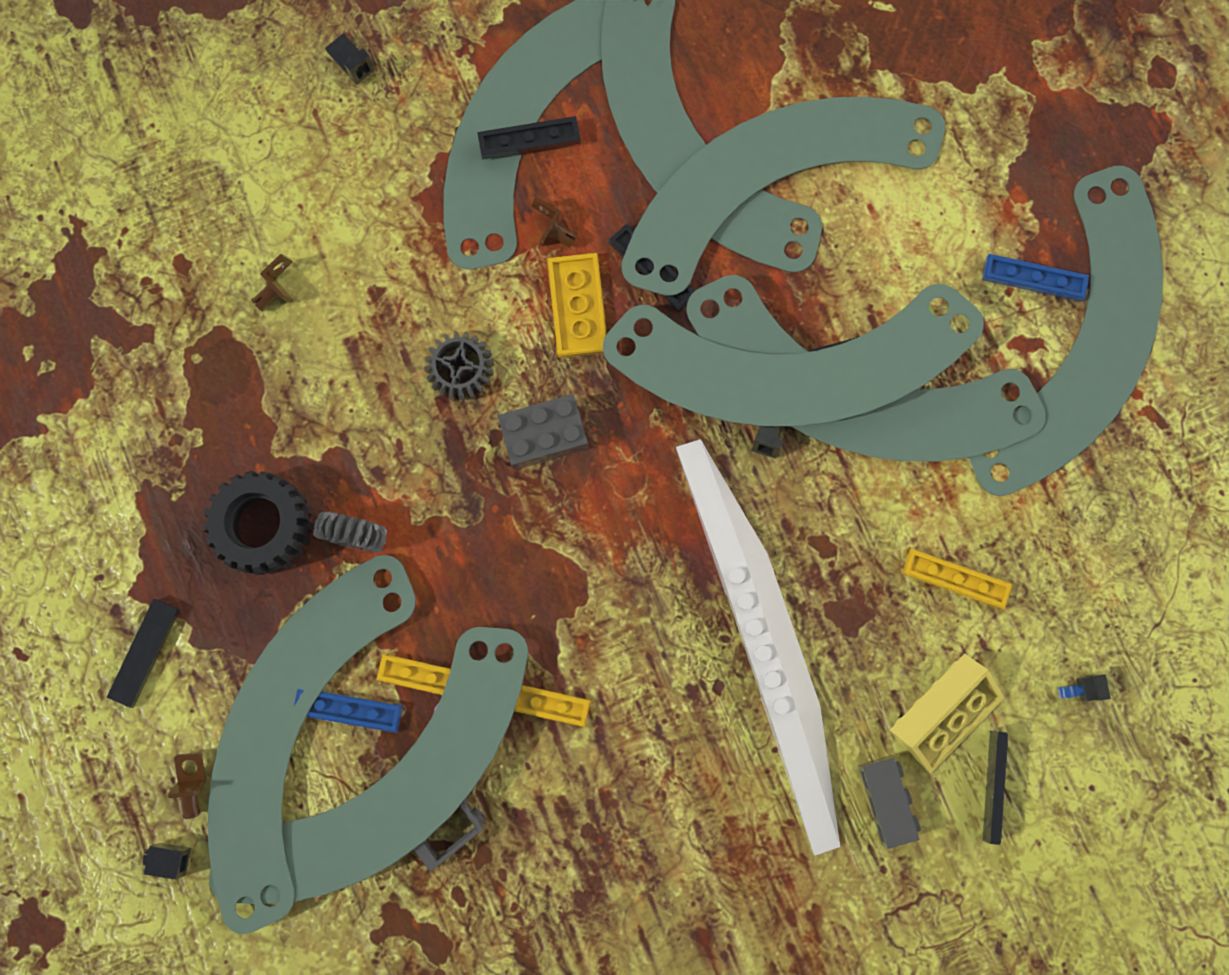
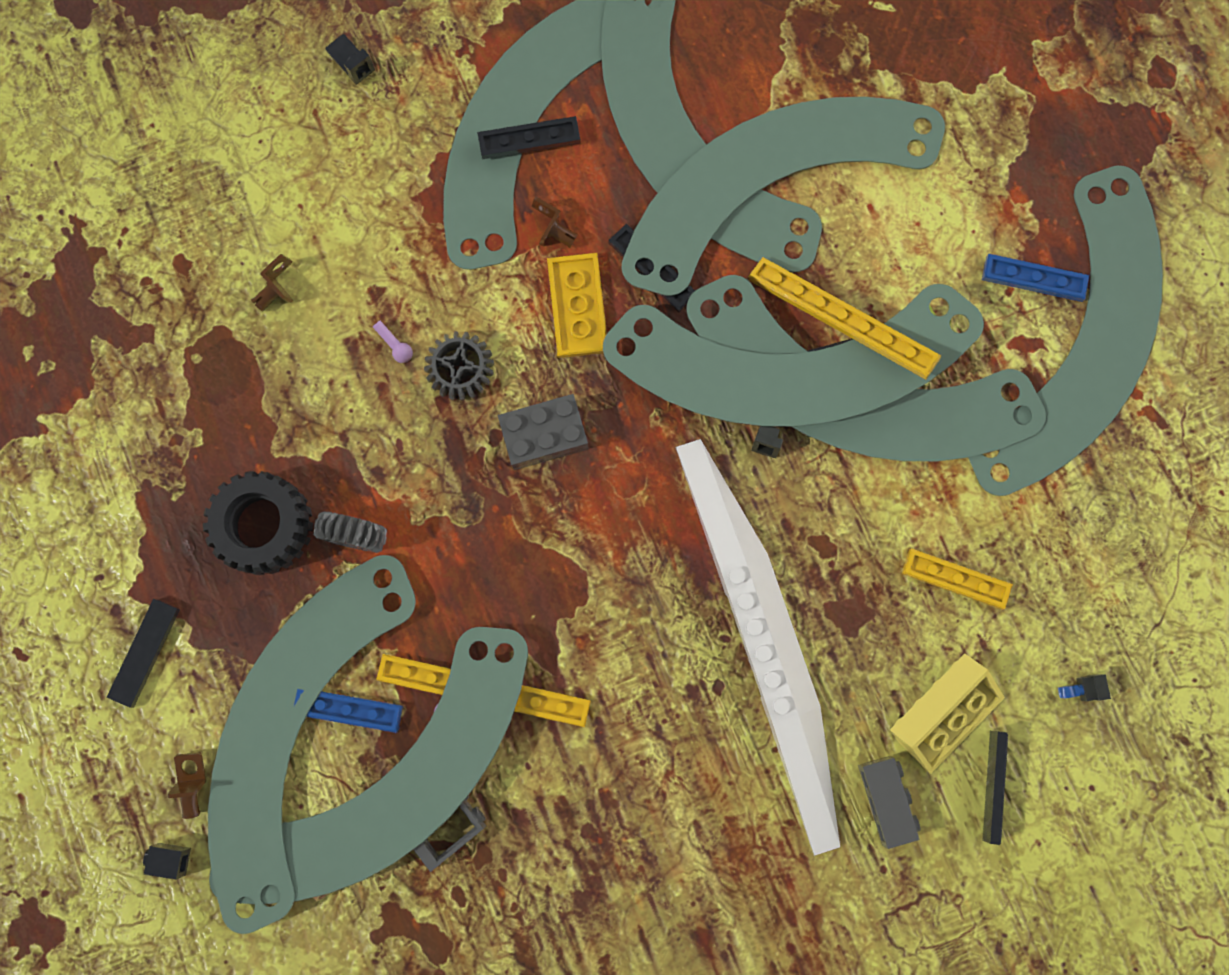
(401, 351): none -> lavender bar
(845, 318): none -> yellow tile

